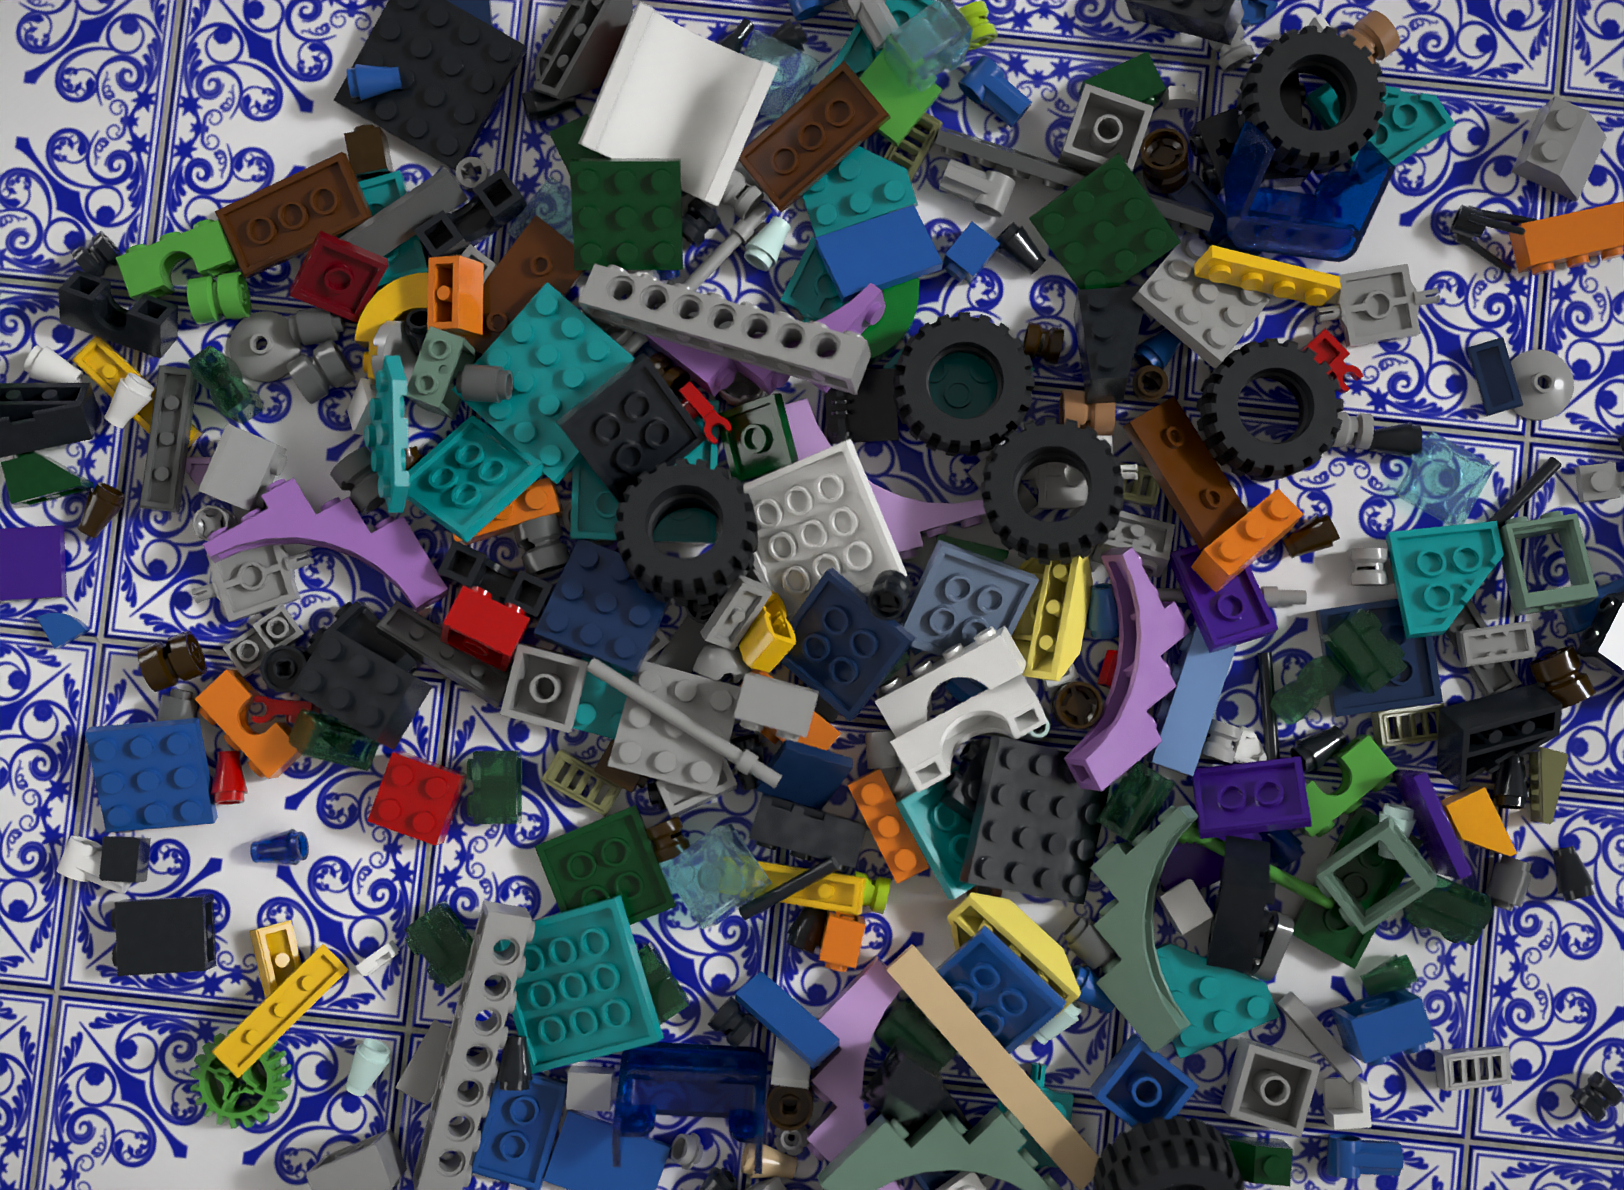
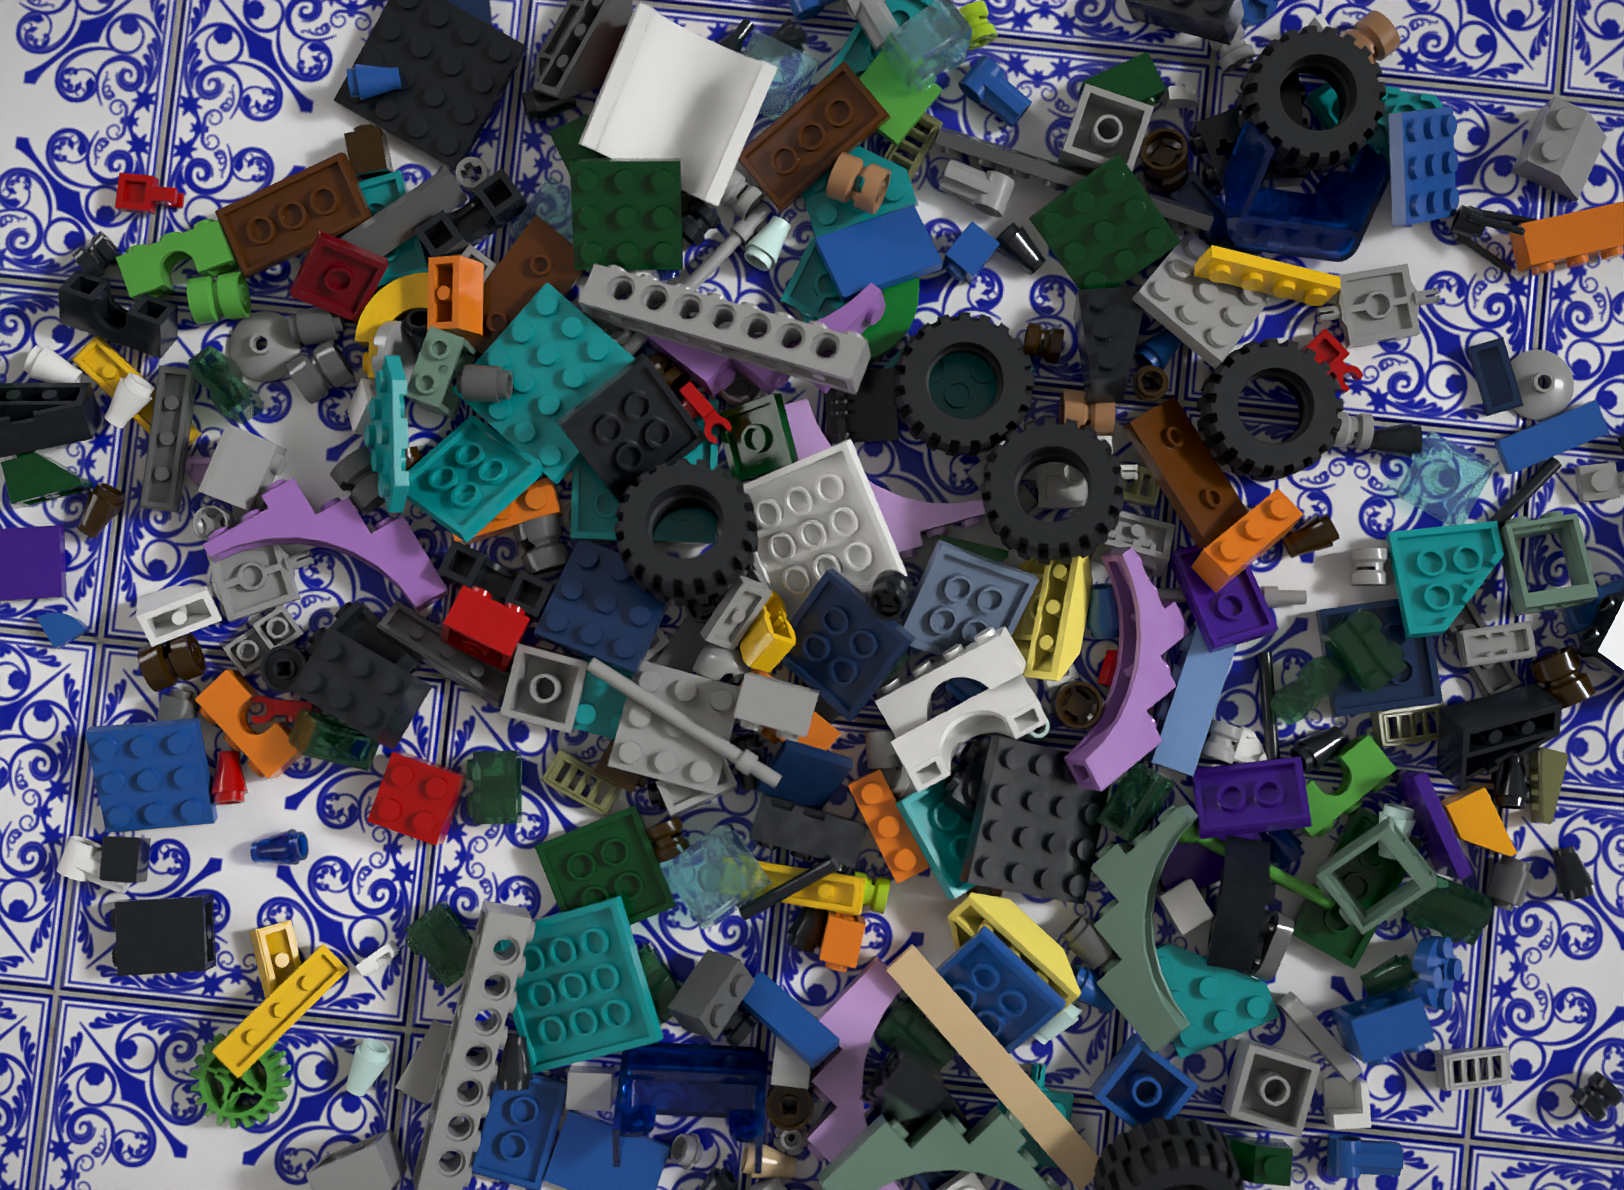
(141, 194): none -> red plate
(175, 612): none -> white slope
(711, 994): none -> dark grey brick
(846, 180): none -> medium nougat wheel
(1423, 165): none -> blue plate
(1437, 971): none -> blue plate
(1551, 437): none -> blue tile

